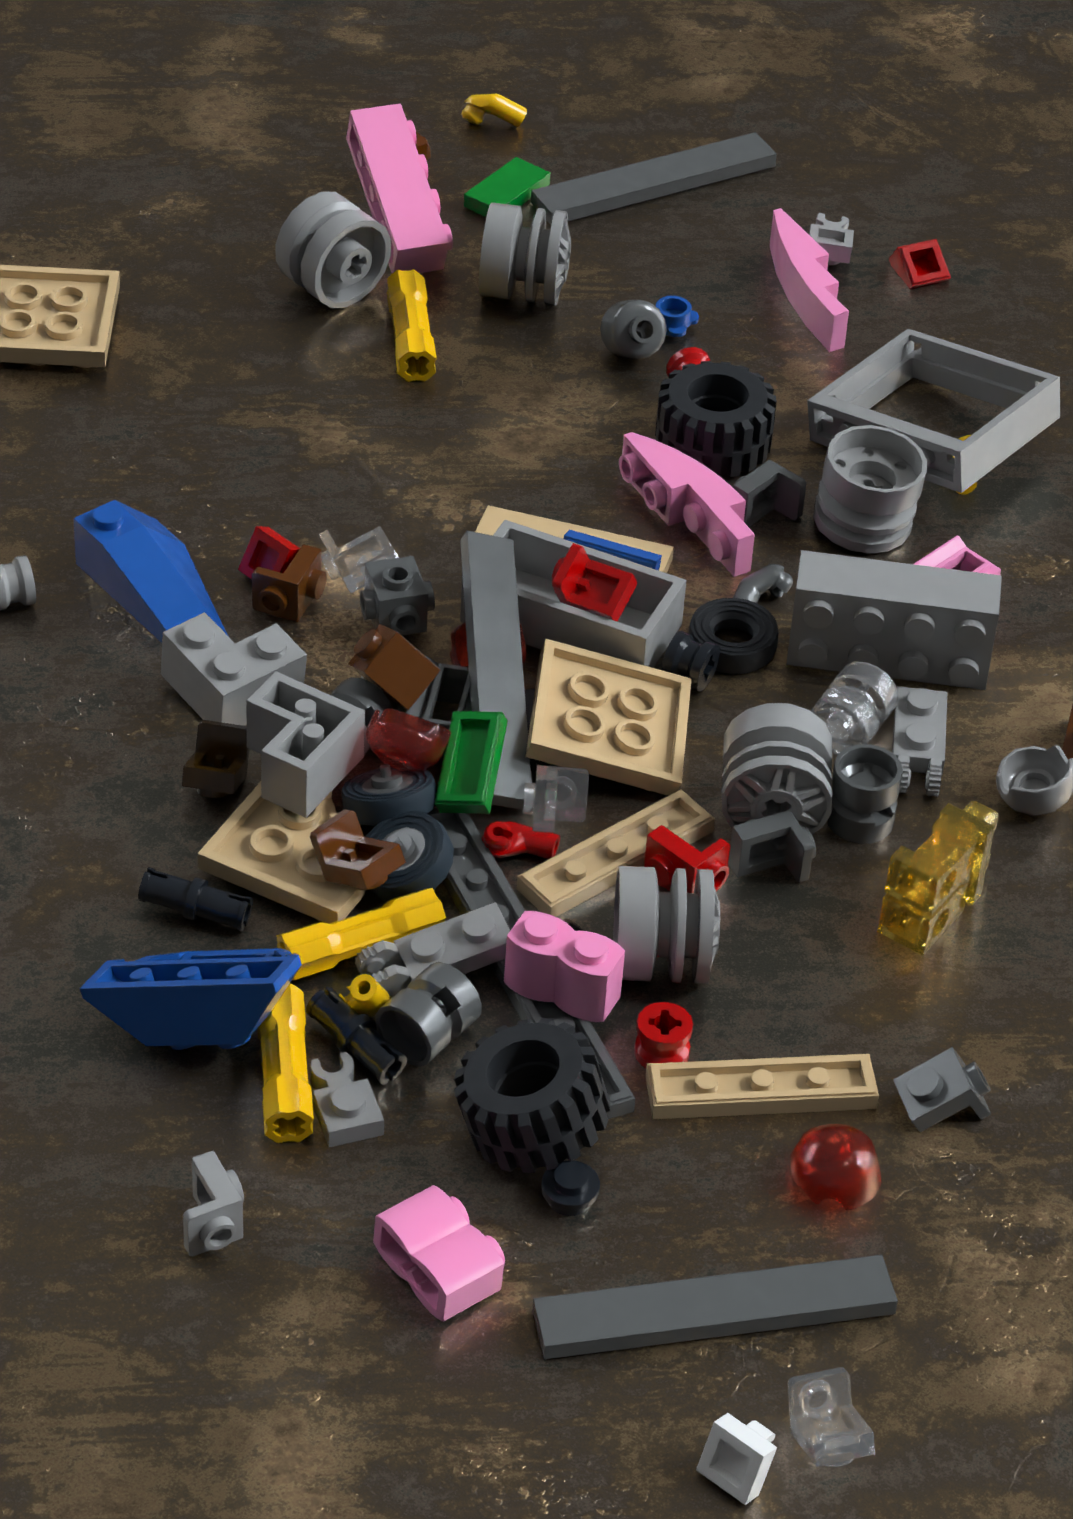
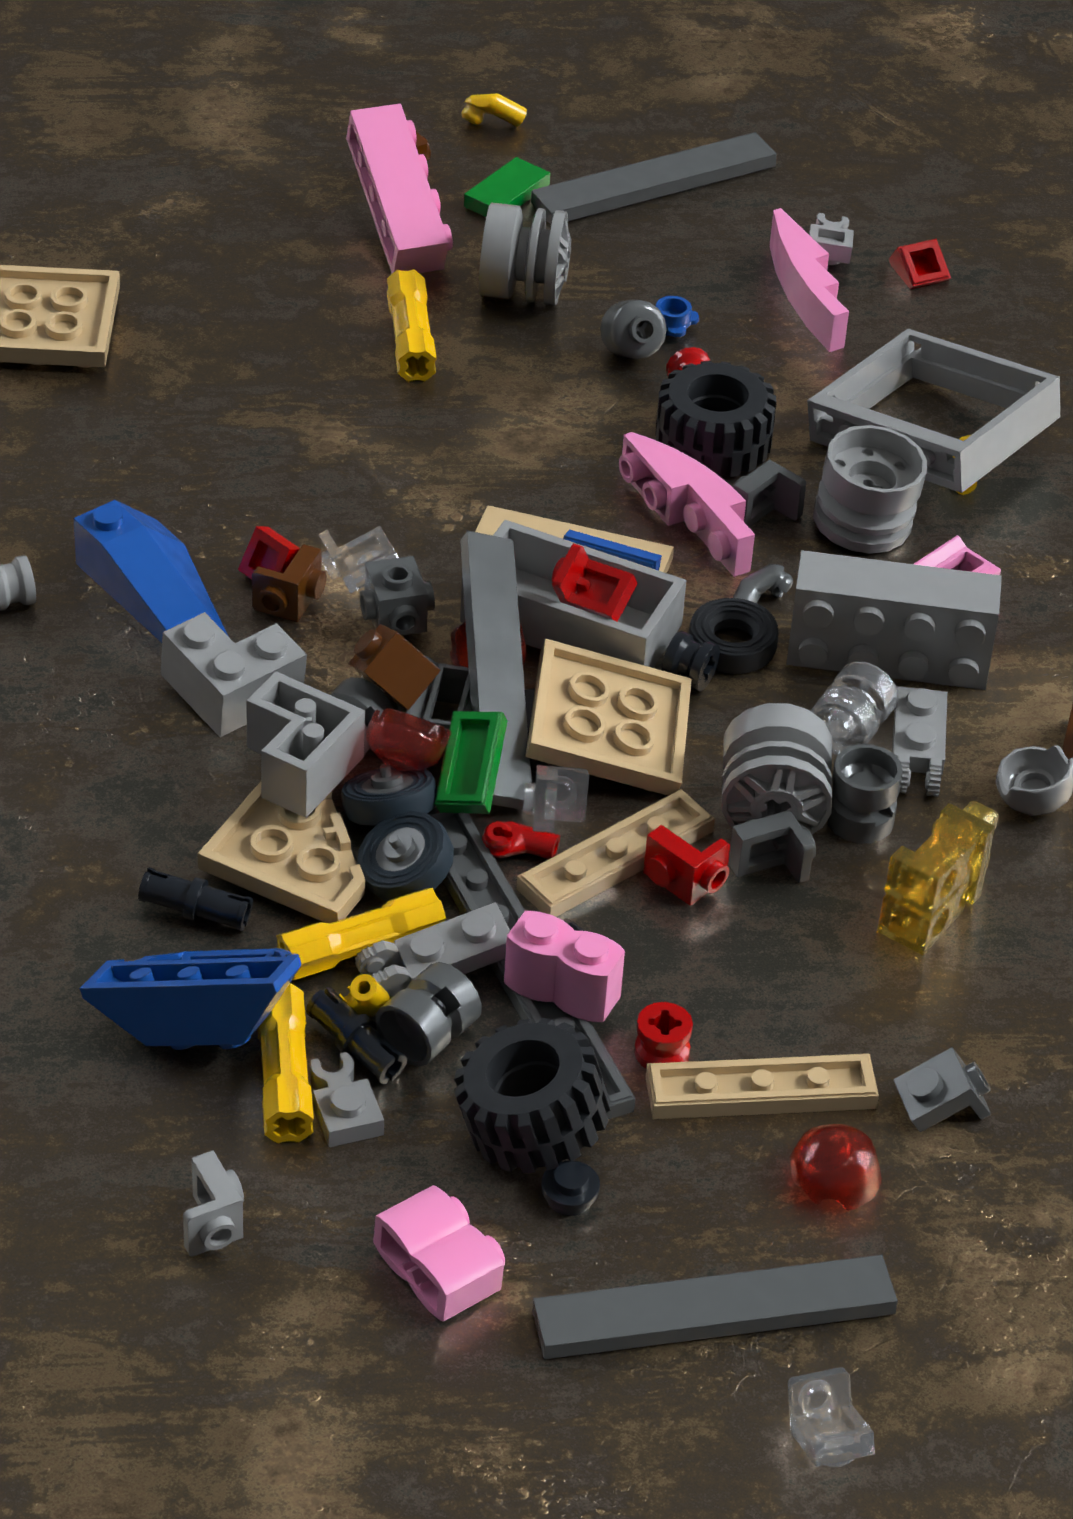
(218, 761): dark brown bracket -> none
(333, 249): light grey wheel -> none
(350, 857): reddish brown bracket -> none
(666, 923): light grey wheel -> none
(738, 1457): white tile -> none

